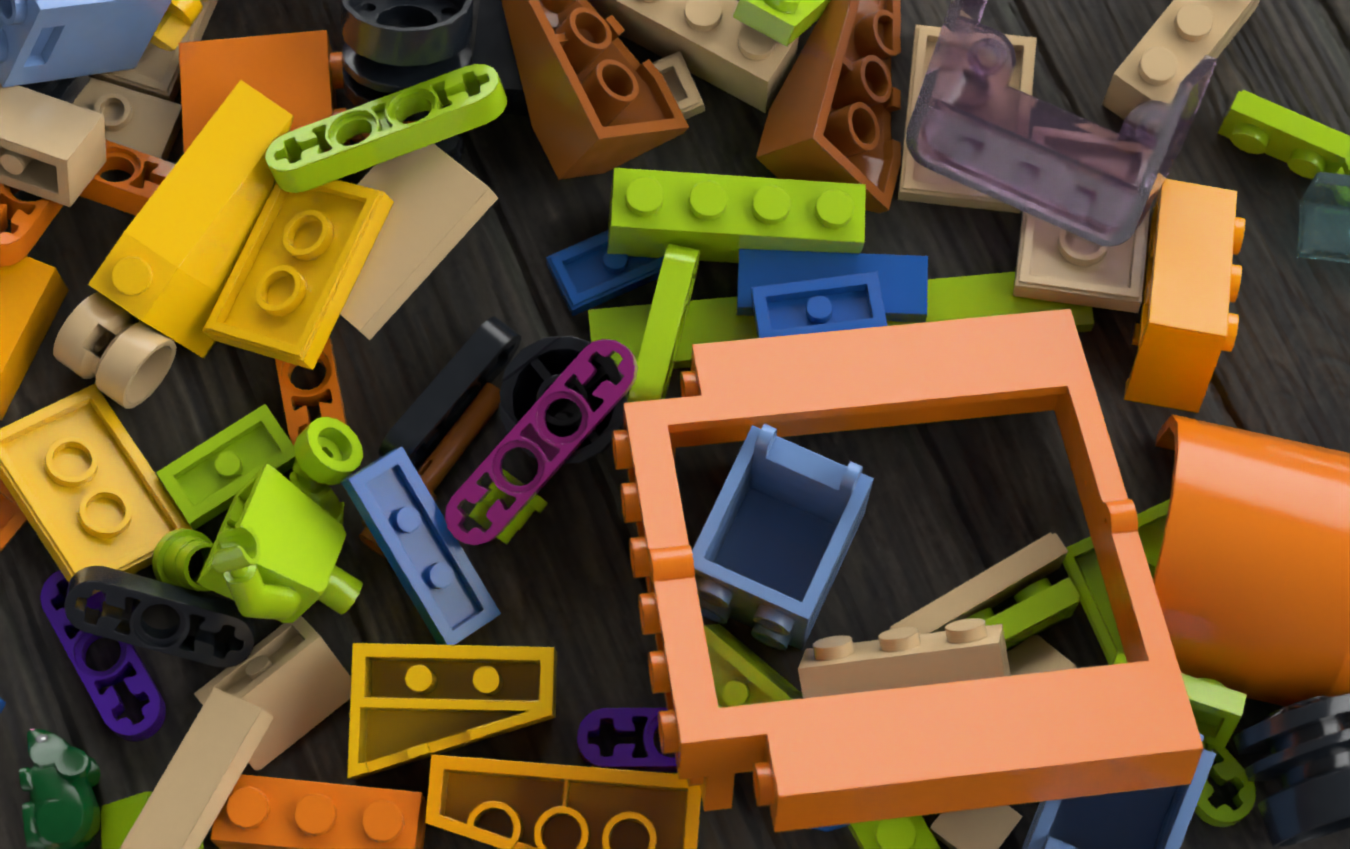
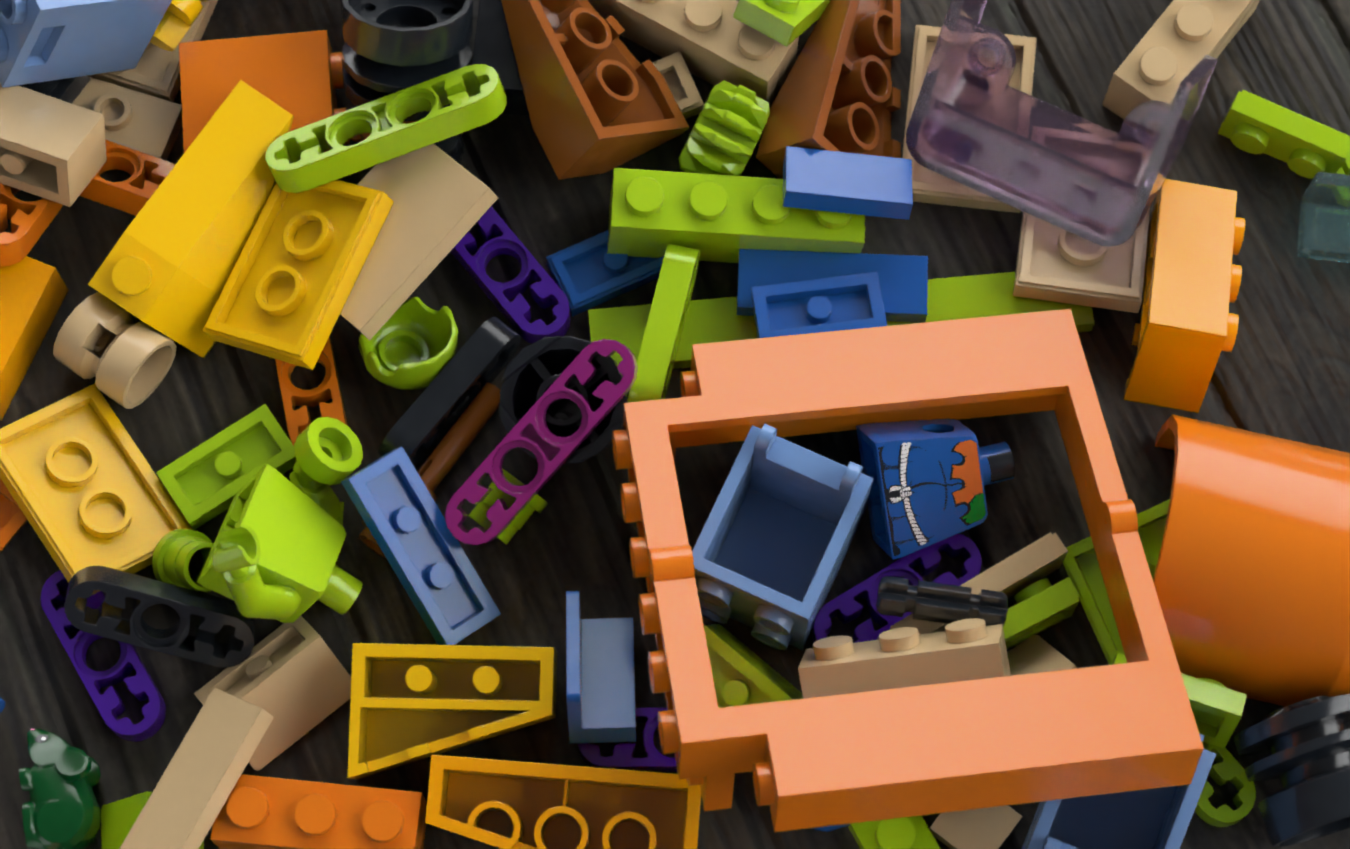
(411, 346): none -> lime hair
(544, 291): none -> dark purple beam
(599, 677): none -> blue panel
(725, 131): none -> lime gear
(847, 183): none -> tile
(927, 480): none -> blue torso
(928, 559): none -> dark purple beam
(940, 602): none -> black axle

